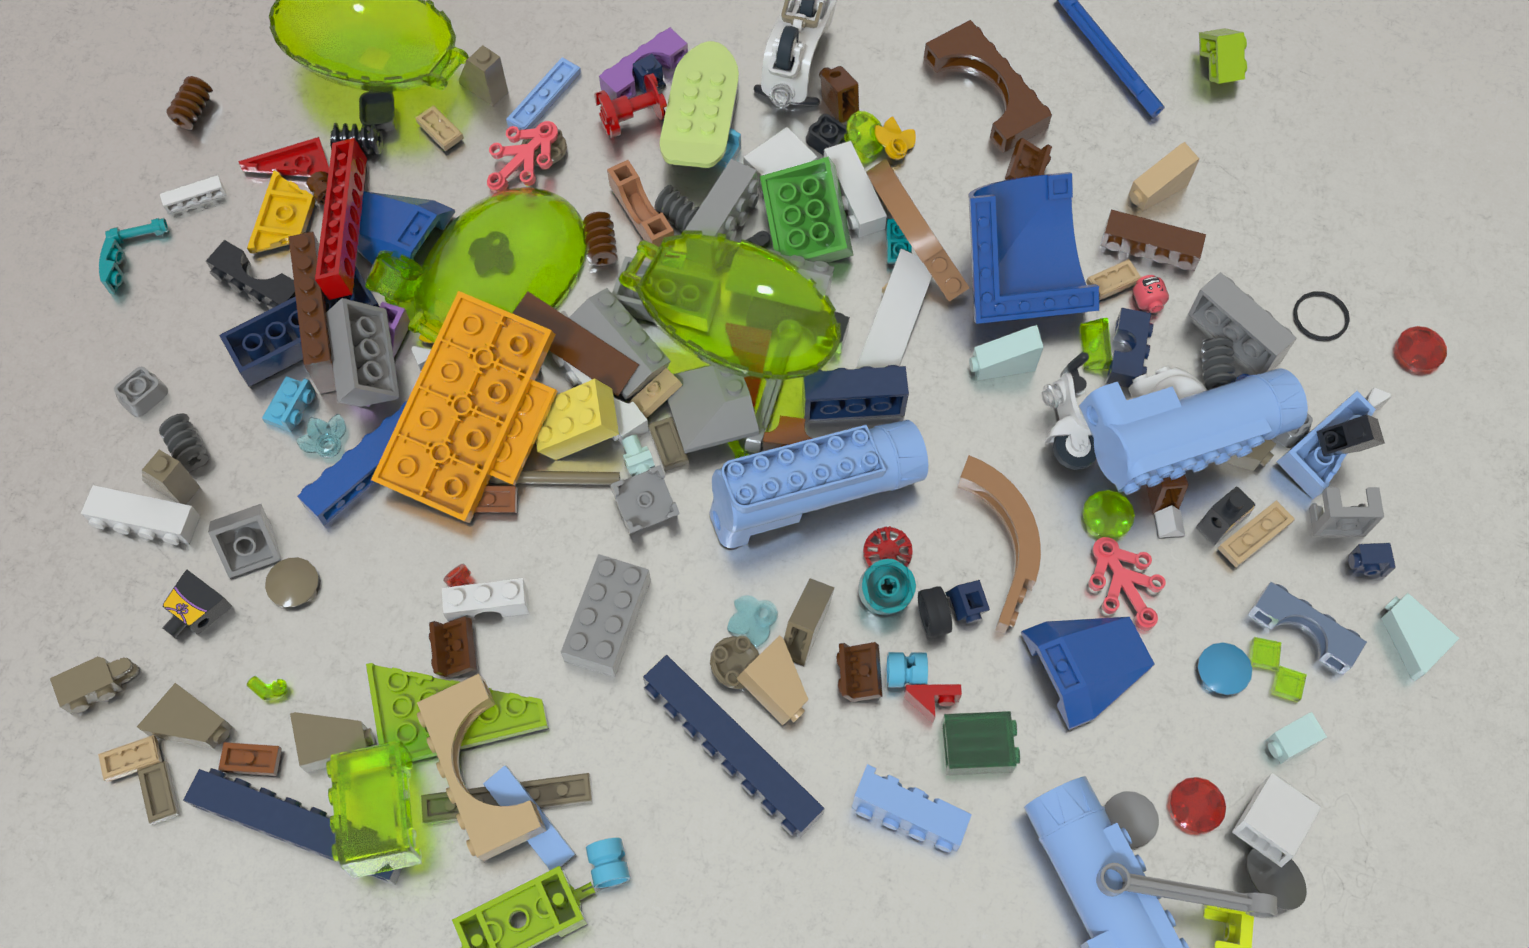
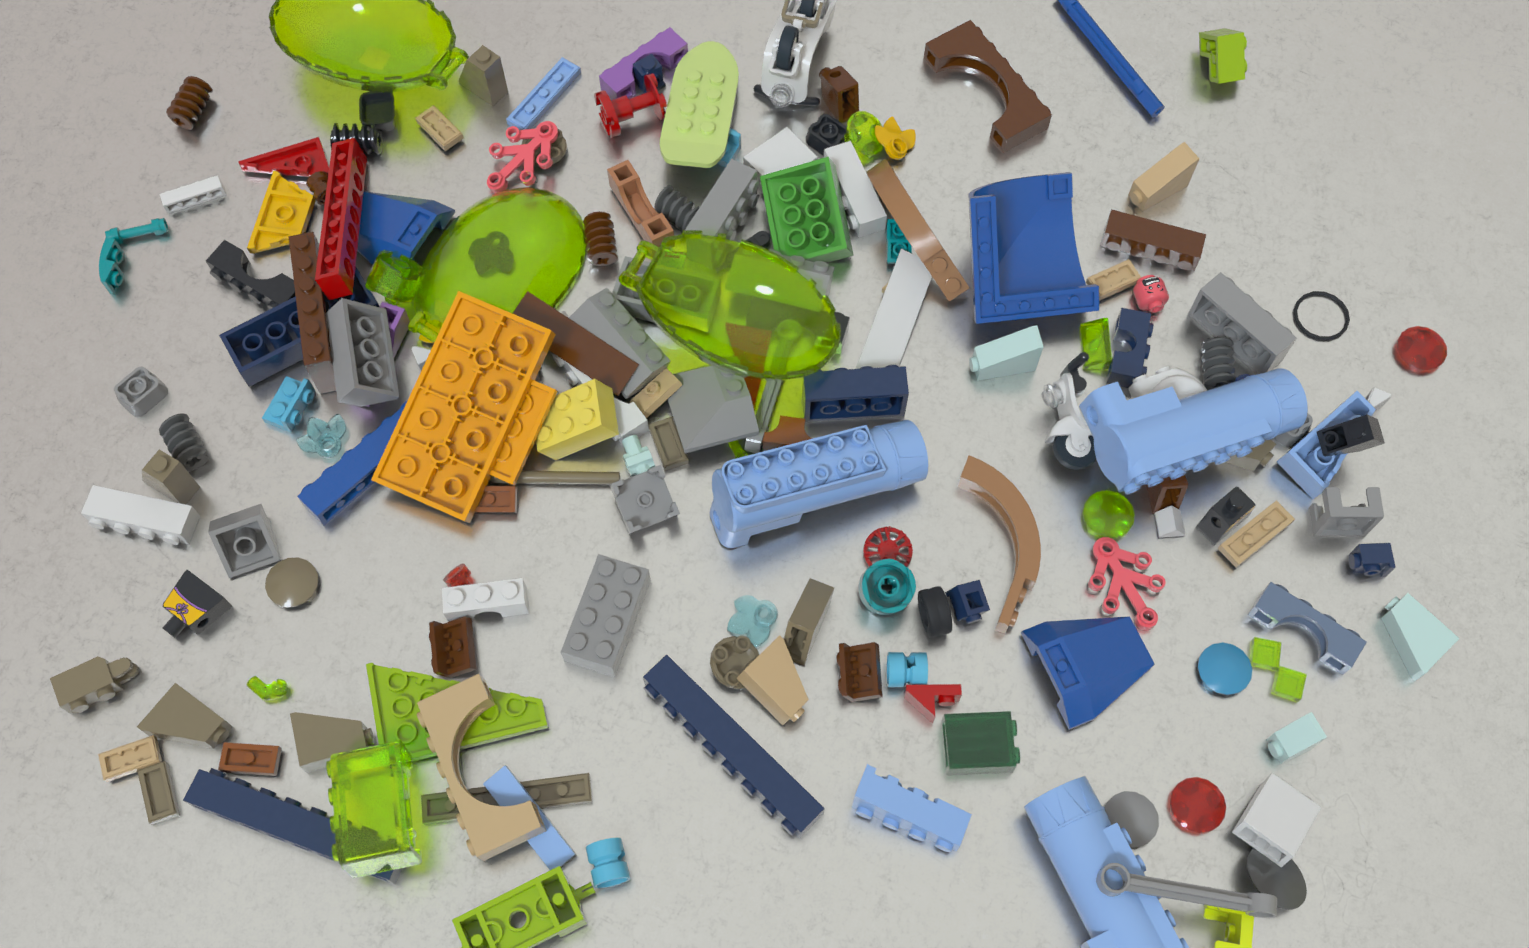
(1028, 160): reddish brown bracket -> none

